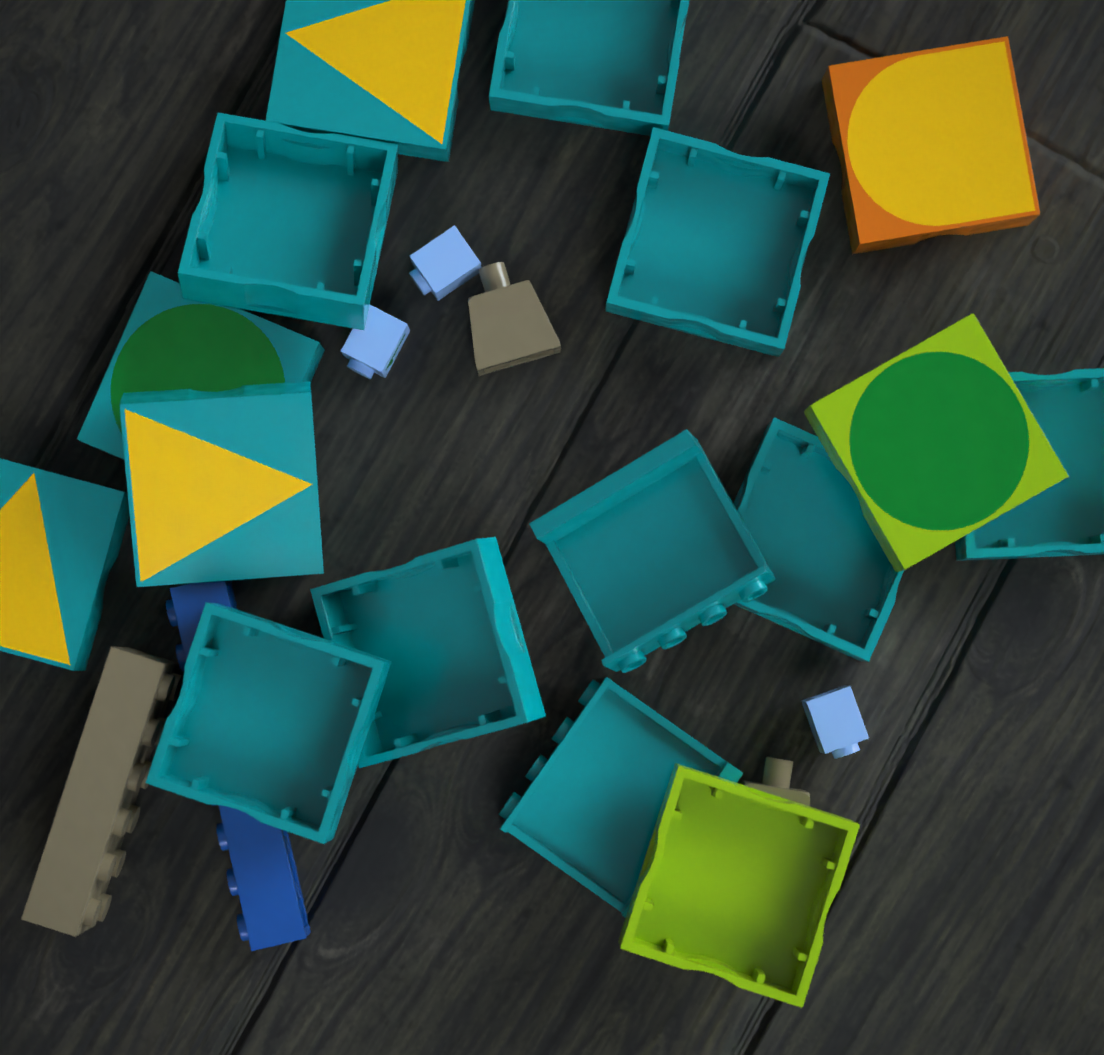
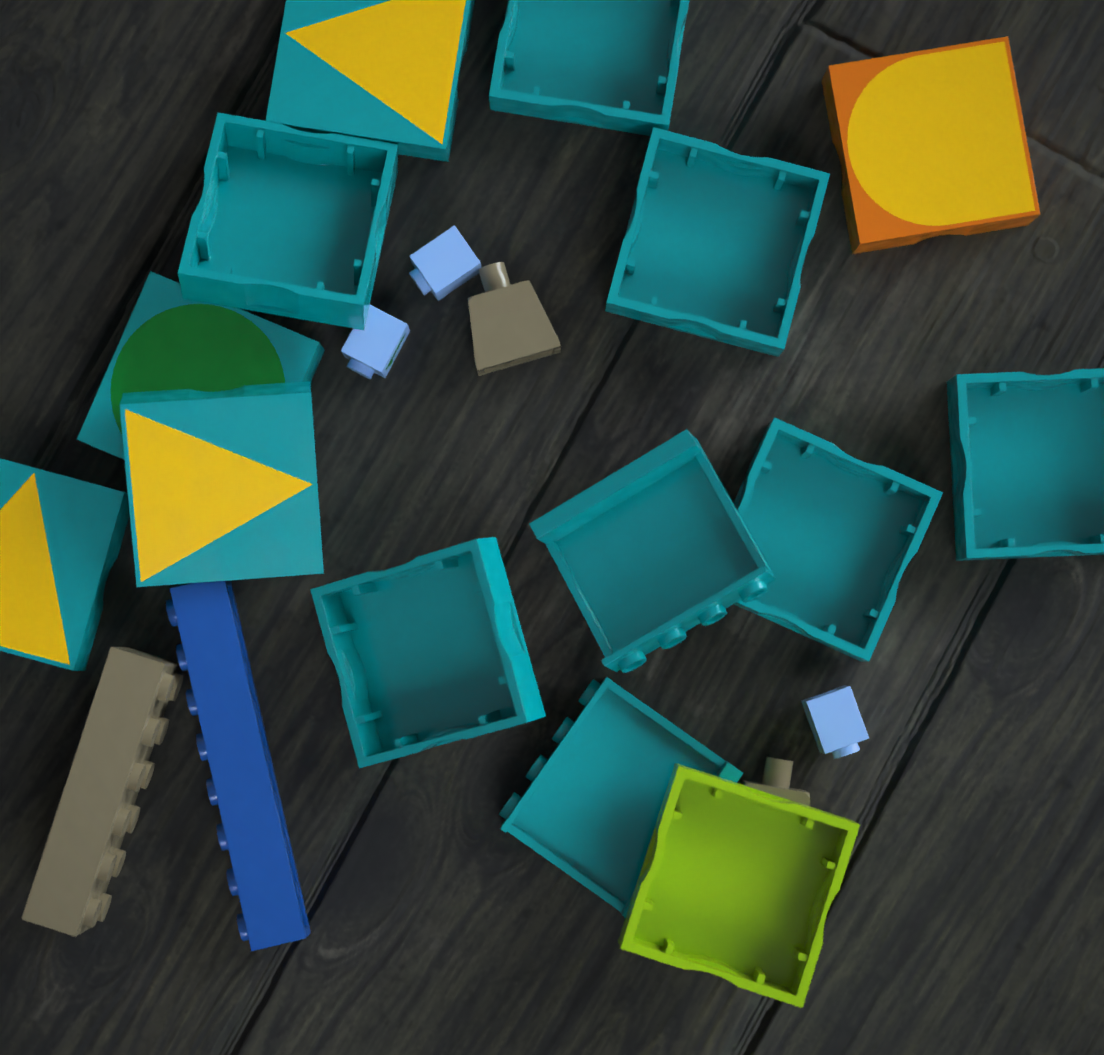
(269, 722): teal tile -> none
(935, 443): green tile -> none

